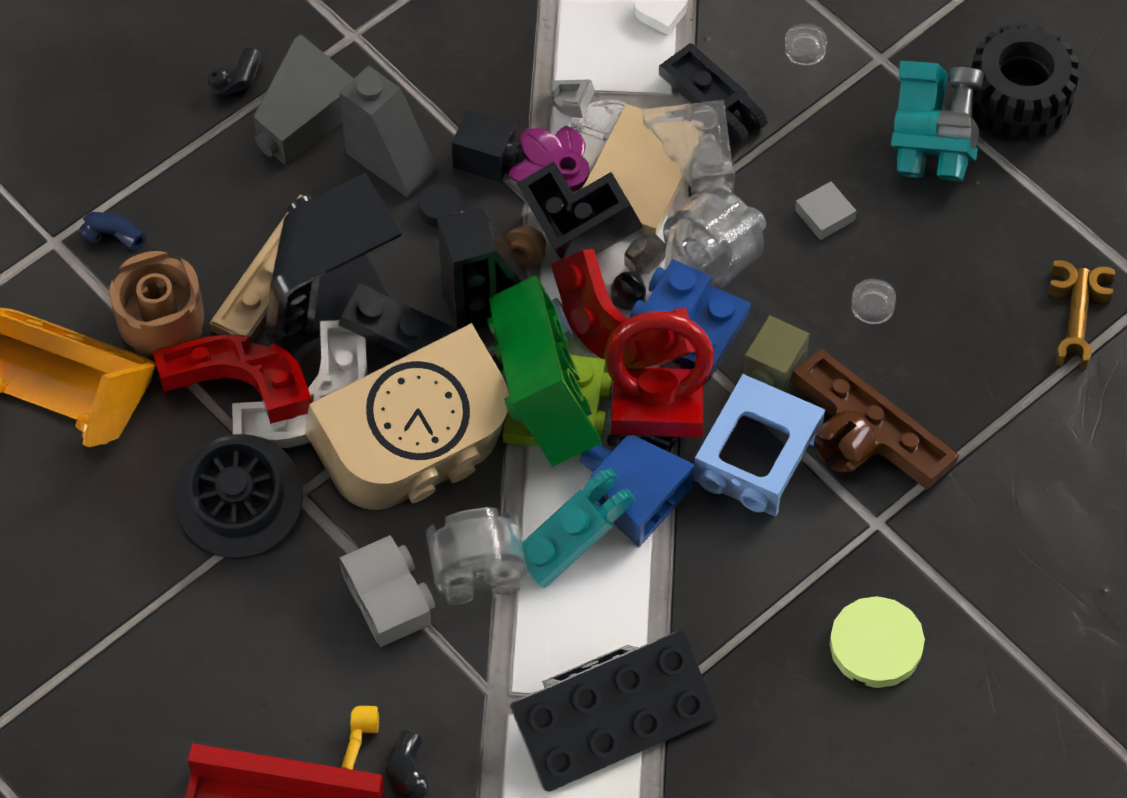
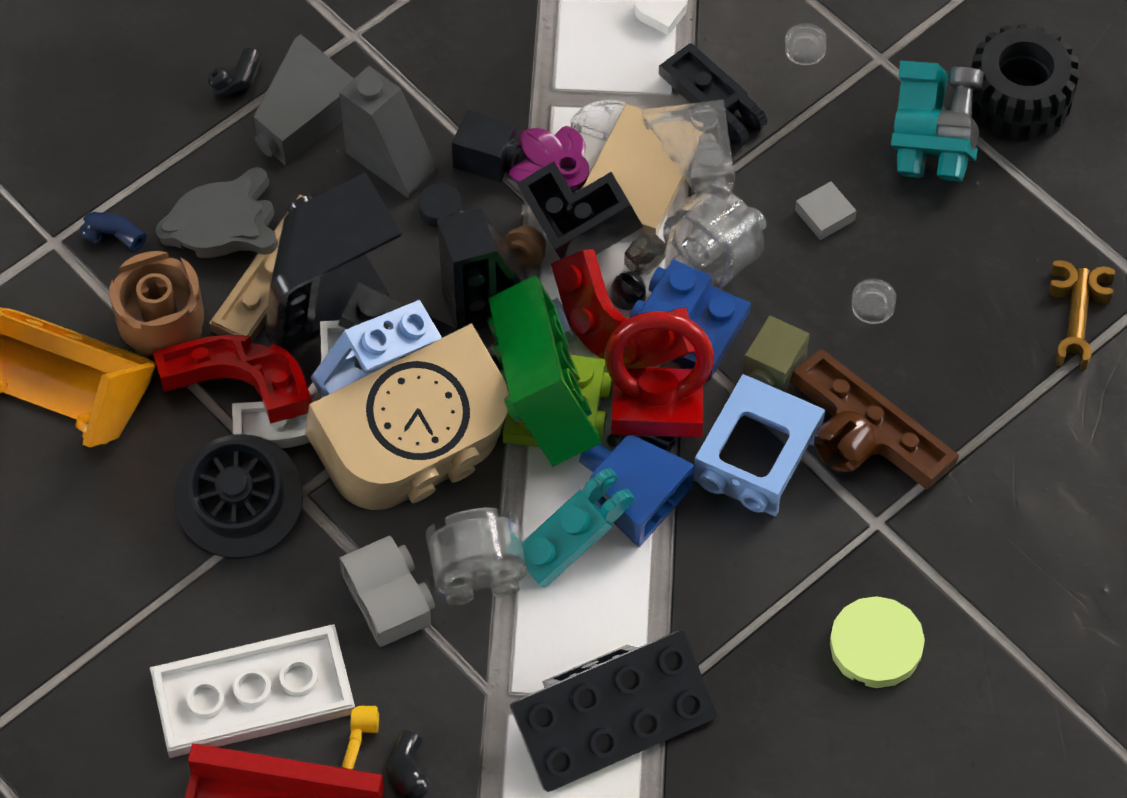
(222, 218): none -> dark grey tile
(252, 690): none -> white tile
(374, 347): none -> light blue window
(572, 96): light grey tile -> none

